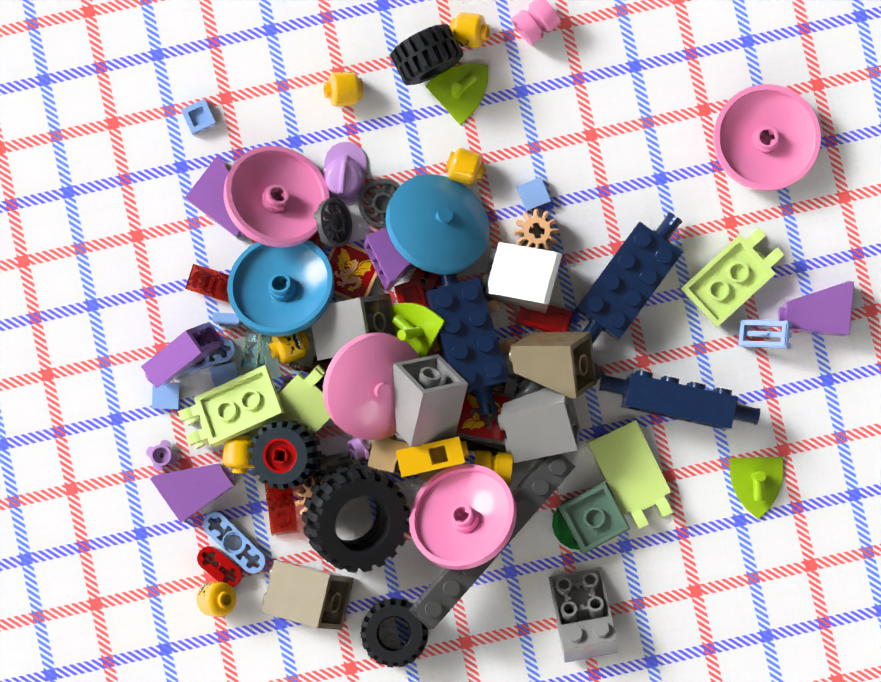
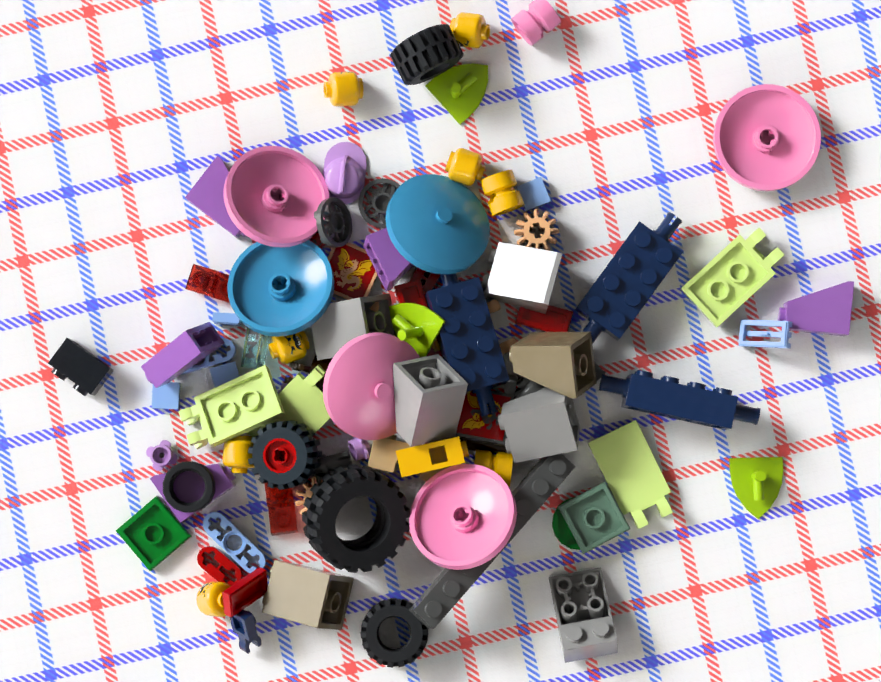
(80, 366): none -> black brick
(153, 533): none -> green tile
(169, 480): none -> black tyre
(198, 117): light blue tile -> none
(244, 625): none -> dark blue plate
(245, 592): none -> red tile
(502, 193): none -> yellow wheel

